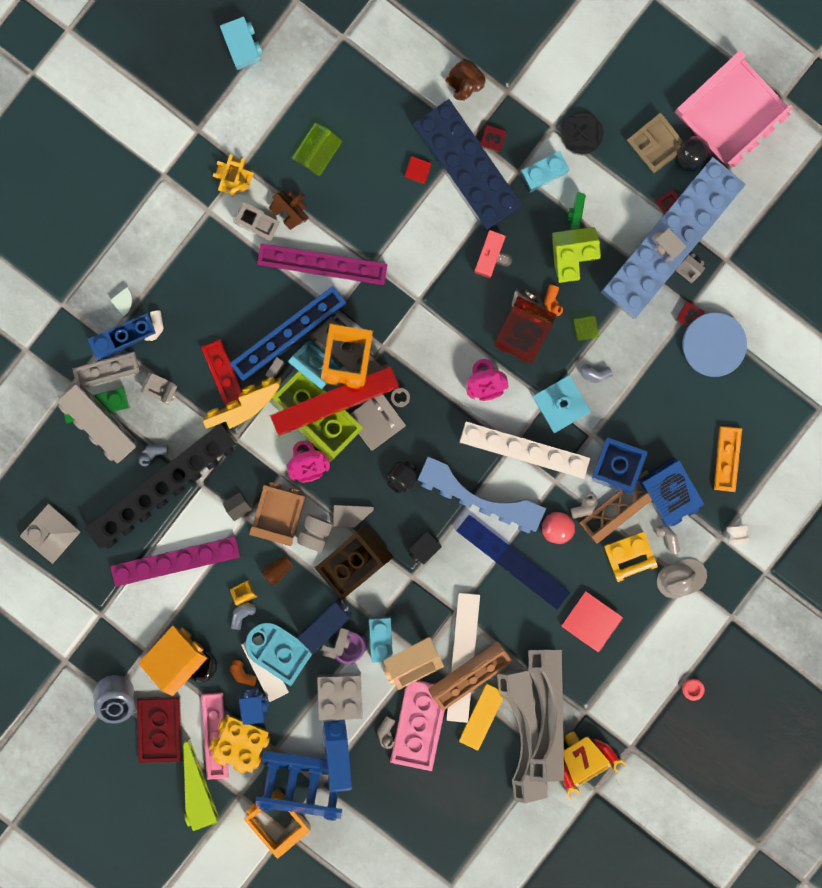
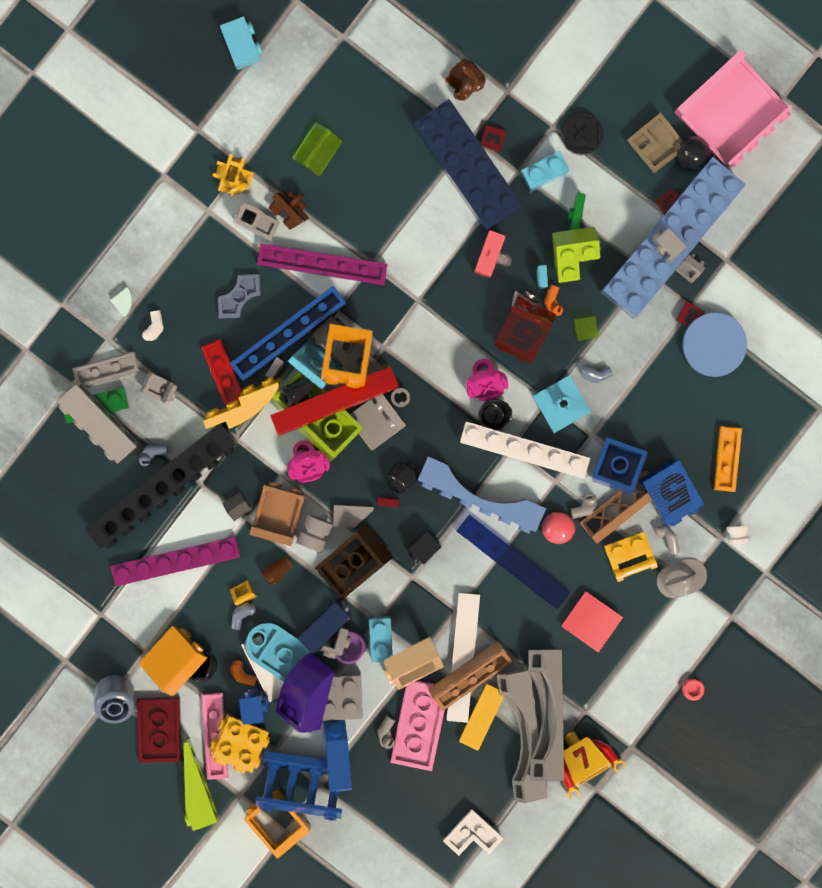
(50, 533): light grey plate -> none
(121, 337): blue slope -> none
(232, 303): none -> sand blue tile
(296, 391): none -> black cone
(305, 694): none -> dark purple piece
(389, 502): none -> dark red tile
(418, 170): red tile -> none
(473, 828): none -> white plate
(495, 414): none -> black hair
(542, 277): none -> medium azure tile

